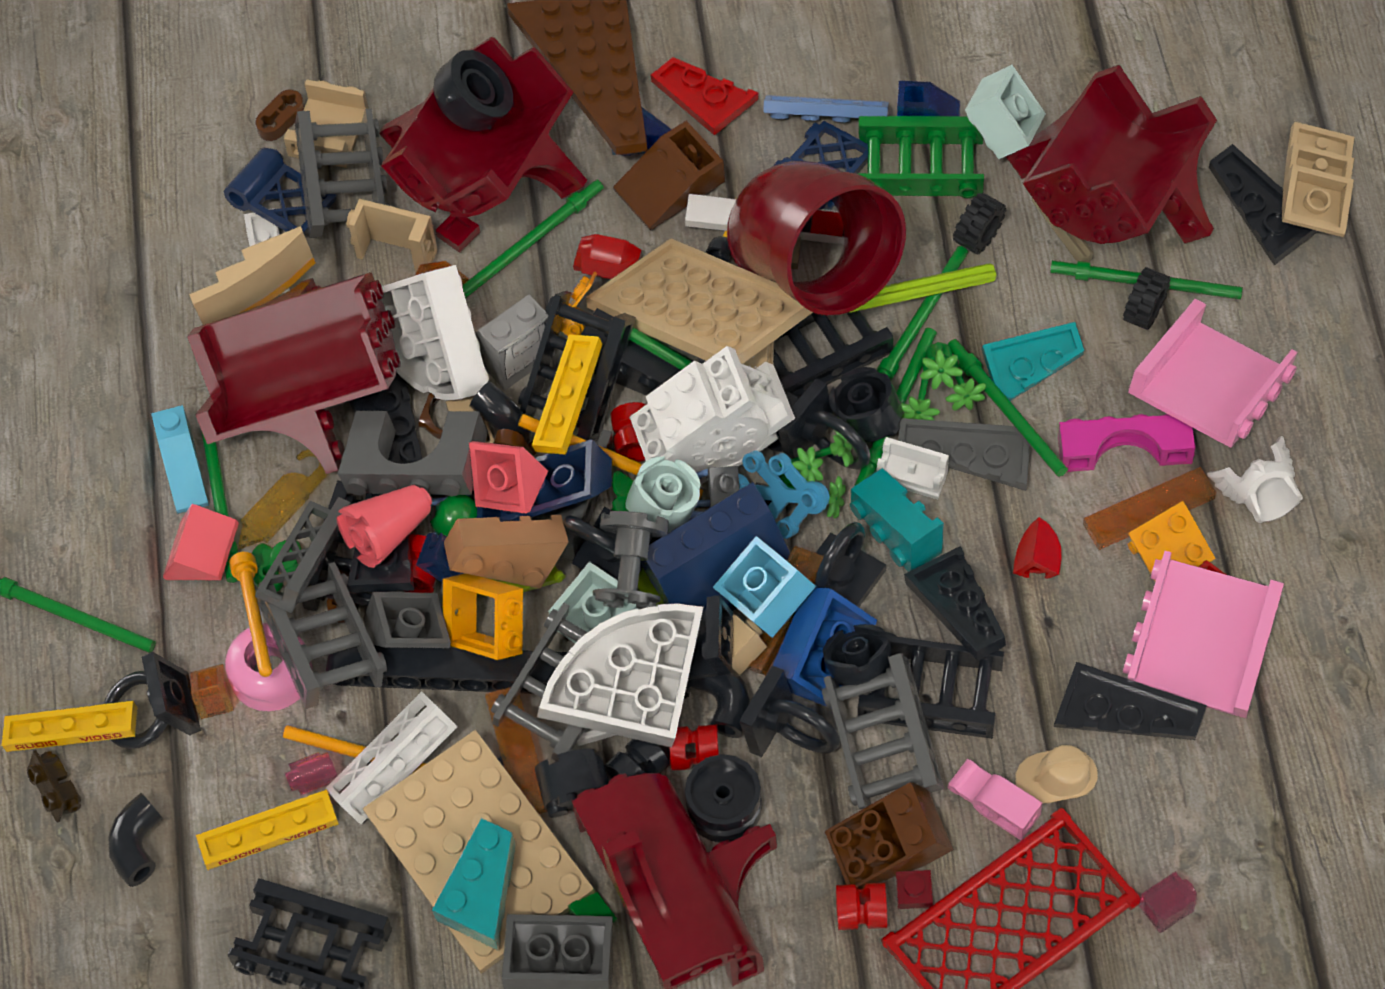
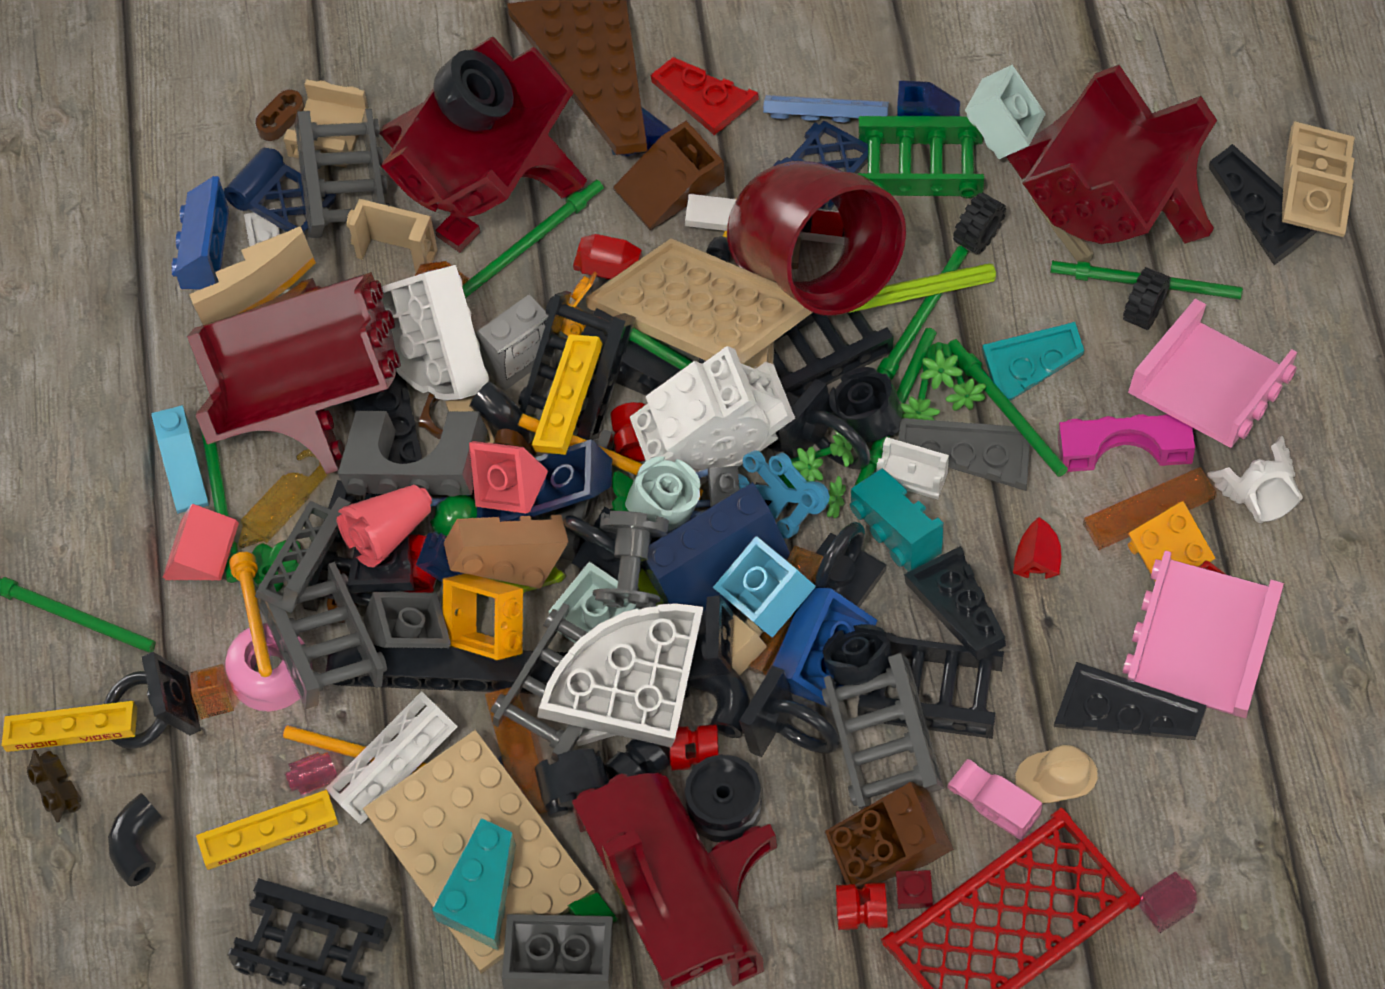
(202, 236): none -> blue slope

